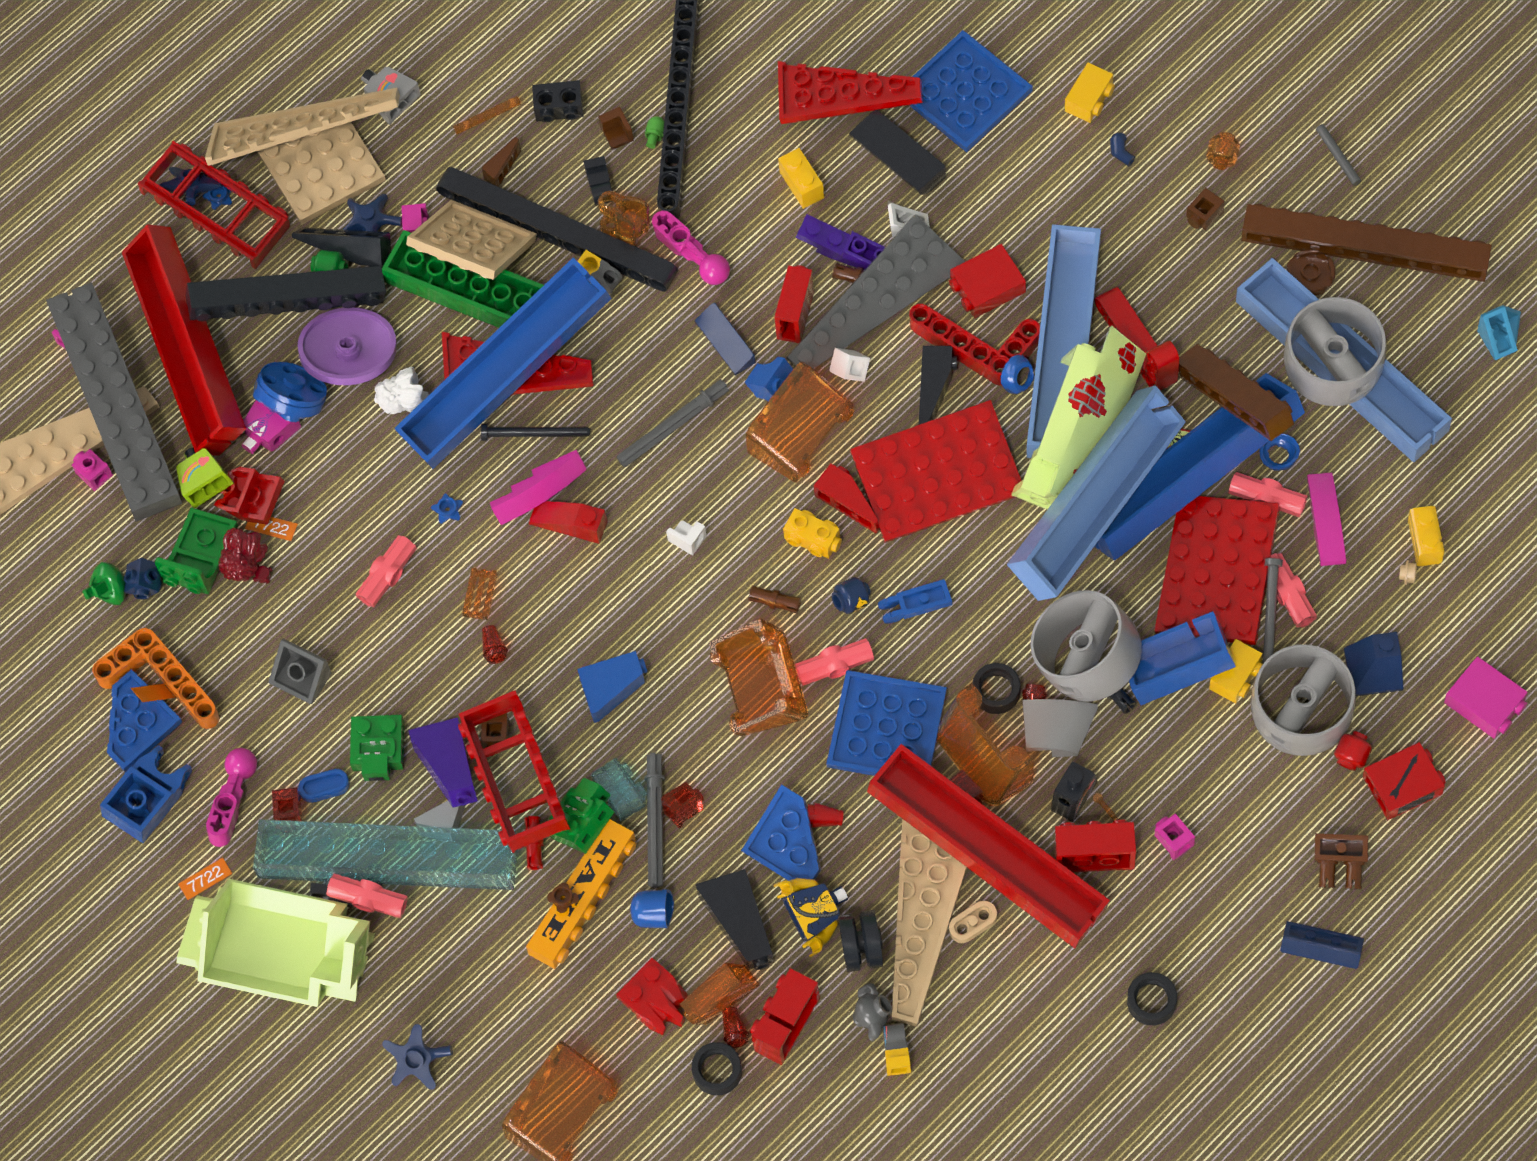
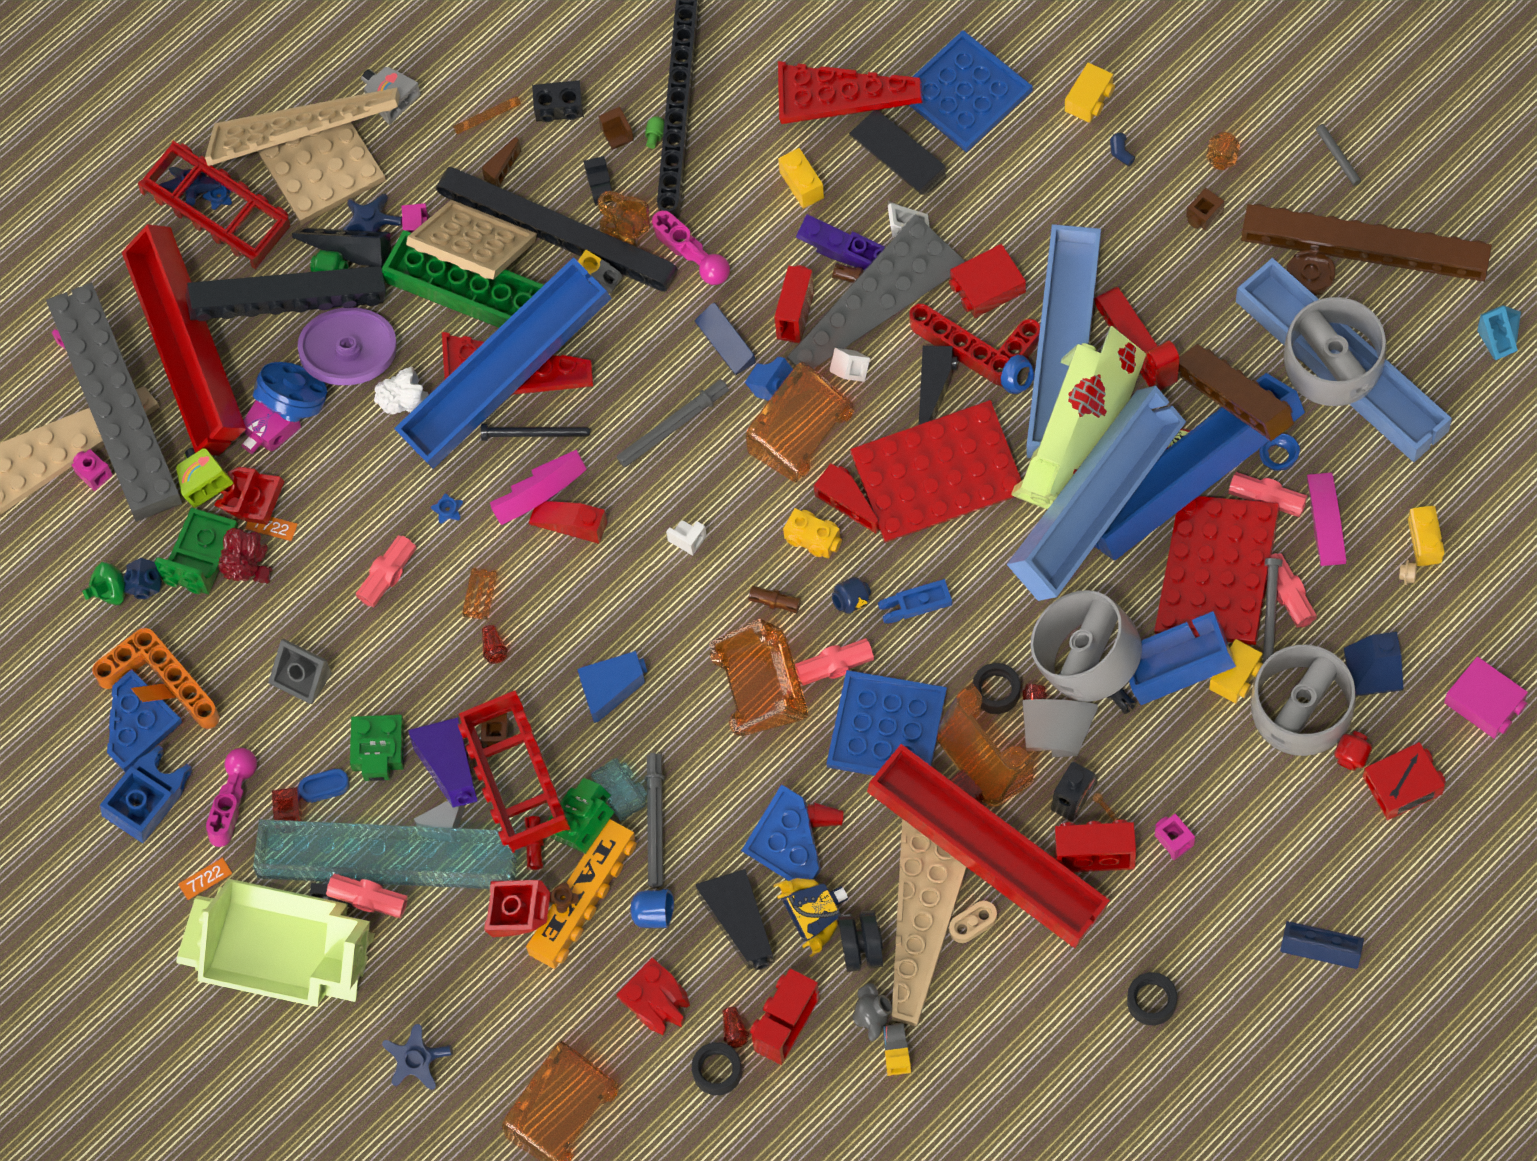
(516, 907): none -> red slope
(682, 803): clear red brick -> none
(718, 992): clear orange slope -> none
(1341, 848): reddish brown brick -> none

